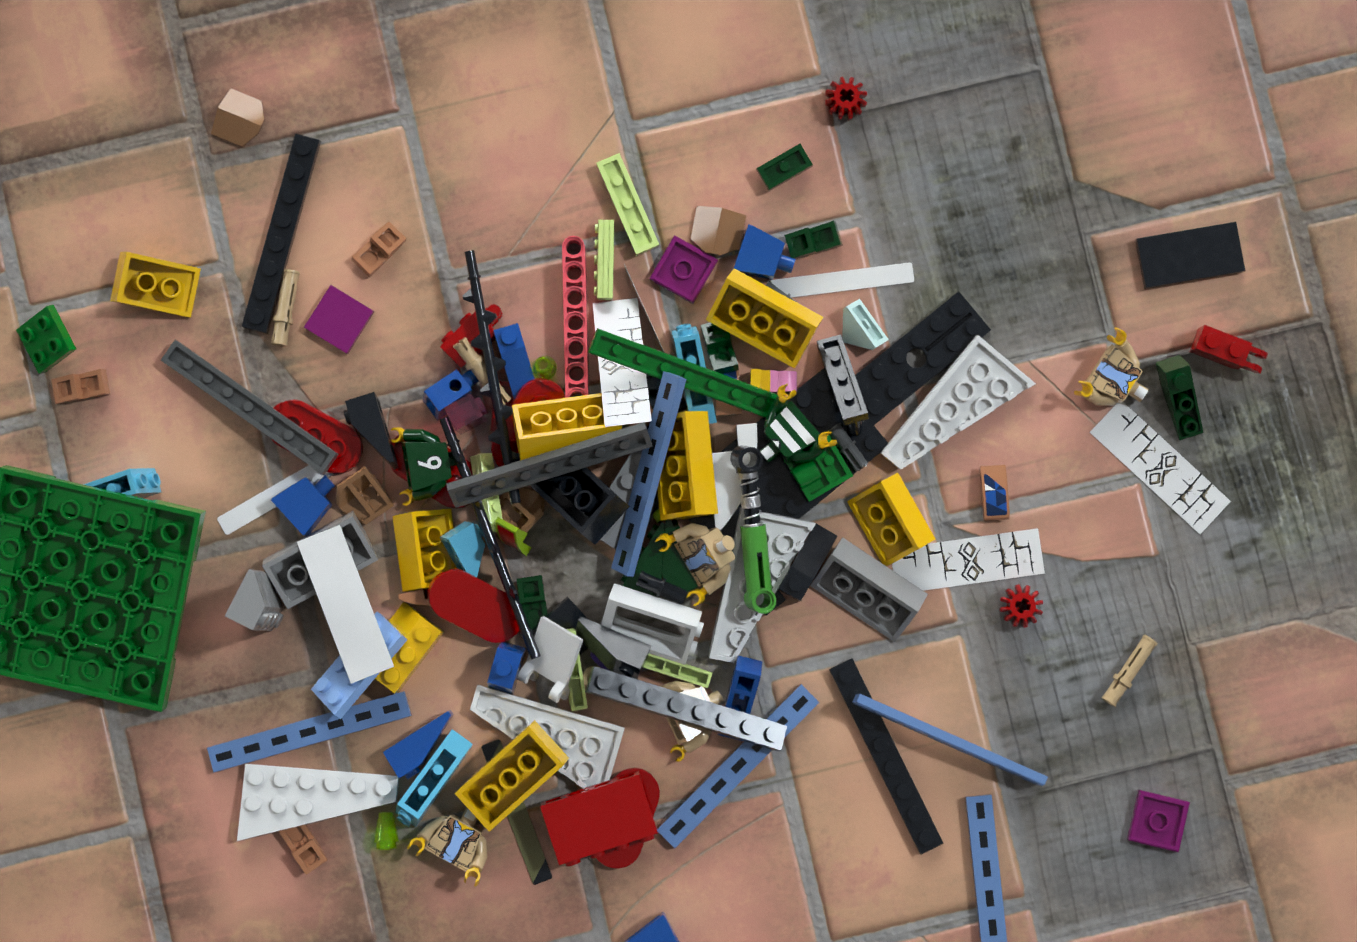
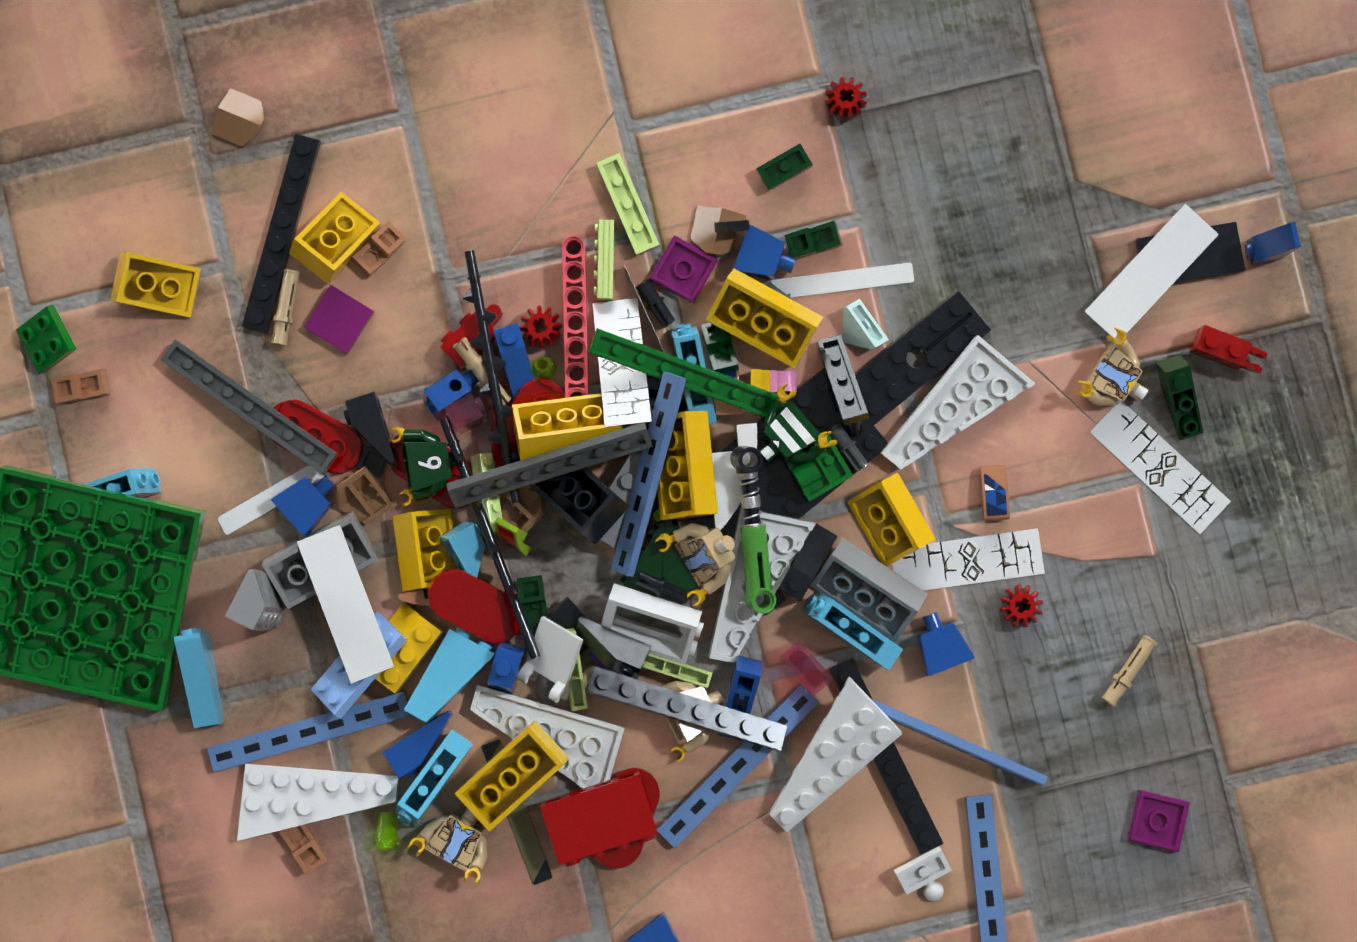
(199, 677): none -> medium azure slope
(333, 237): none -> yellow slope
(372, 461): none -> black tile
(448, 673): none -> medium azure slope
(532, 331): none -> red gear
(655, 303): none -> black axle
(731, 226): none -> black tile
(806, 667): none -> clear pink brick
(840, 748): none -> white wing
(852, 630): none -> medium azure slope
(923, 872): none -> white plate
(942, 646): none -> blue torso
(1152, 272): none -> white sticker
(1273, 244): none -> blue slope

